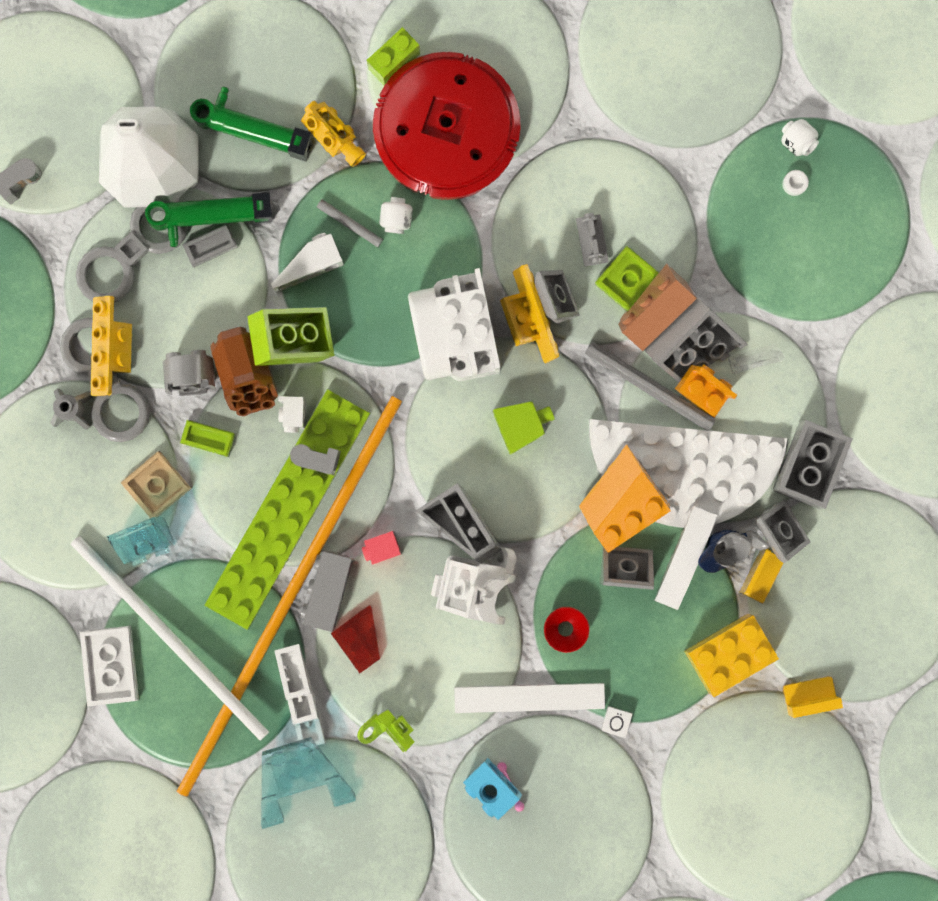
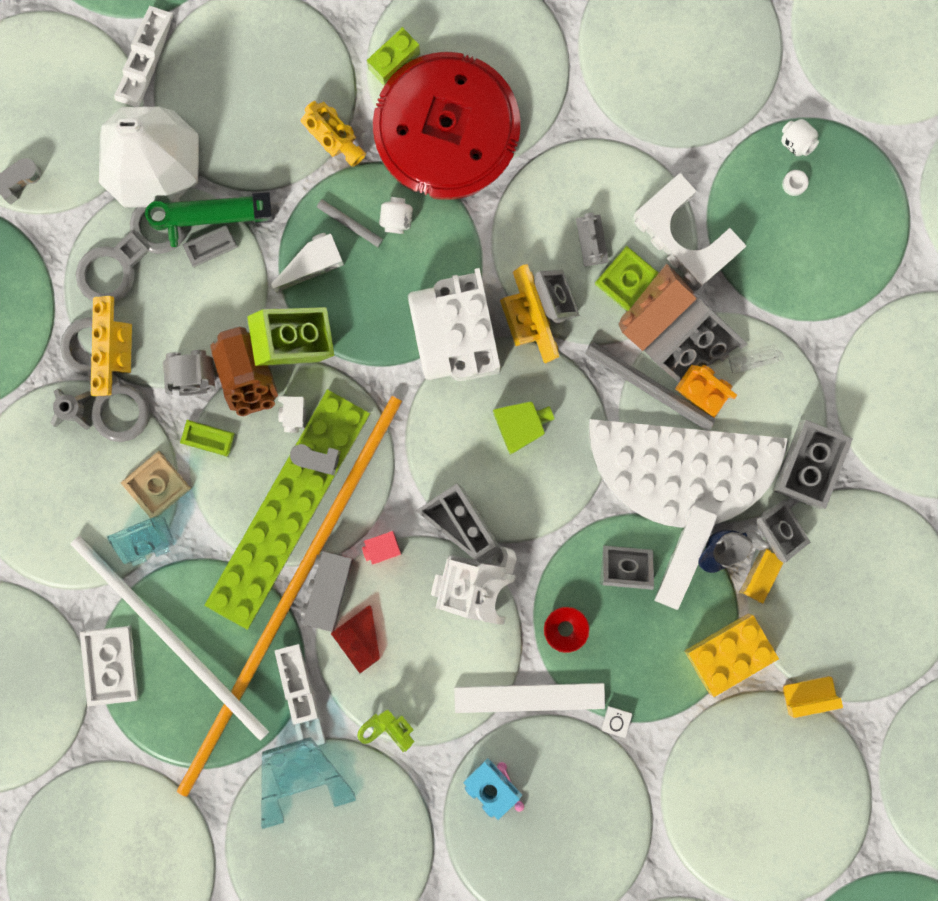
(144, 56): none -> white slope
(292, 141): green piece -> none
(623, 501): light orange wedge -> none
(697, 265): none -> white arch

